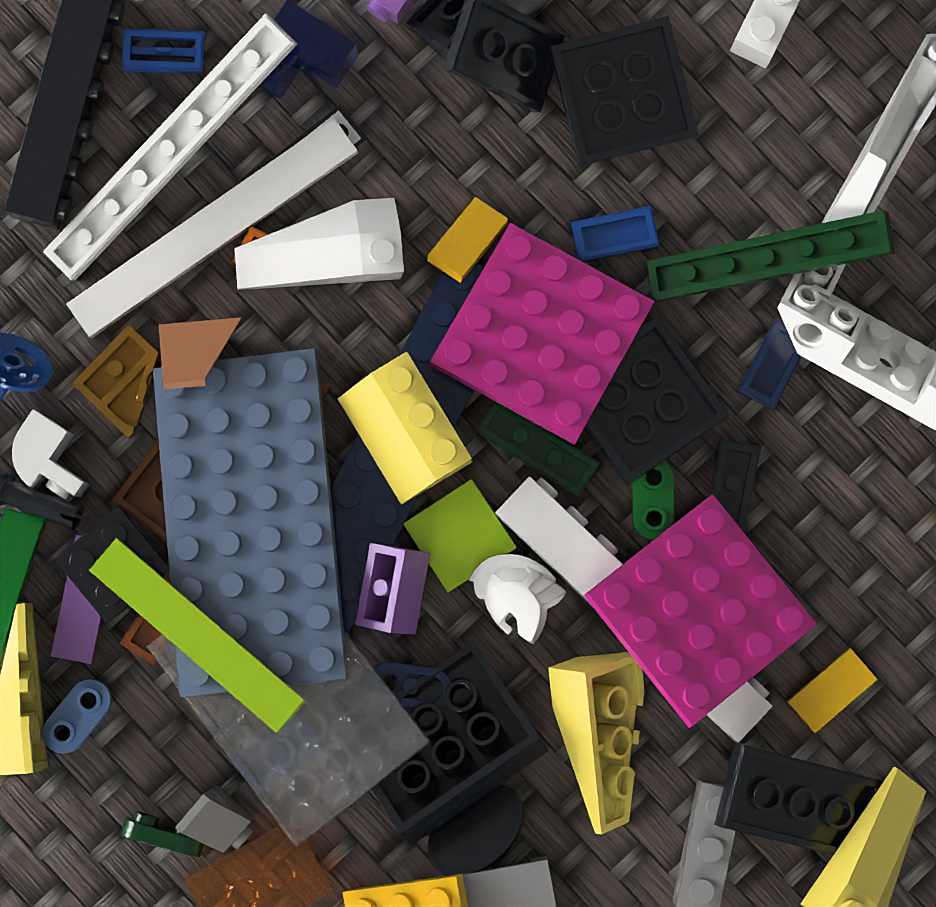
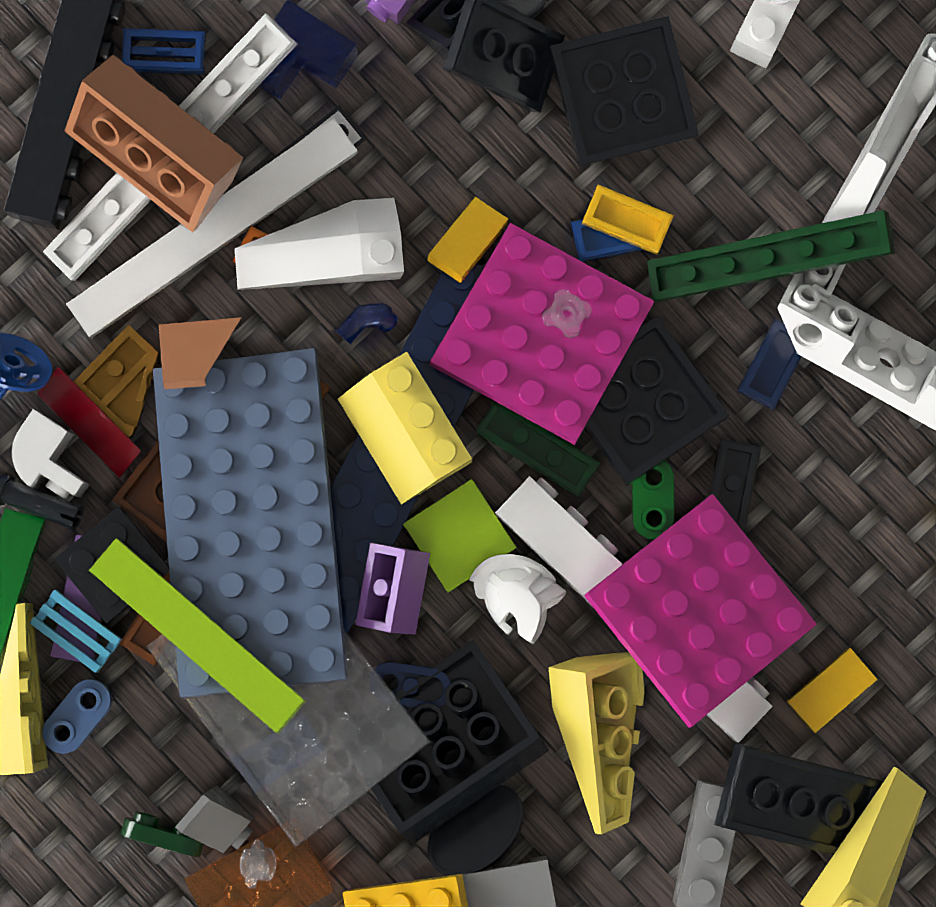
(47, 610): none -> medium azure tile
(89, 422): none -> dark red sticker
(152, 142): none -> nougat slope
(257, 864): none -> clear plate
(364, 316): none -> clear blue arm
(565, 301): none -> clear plate
(627, 219): none -> yellow tile

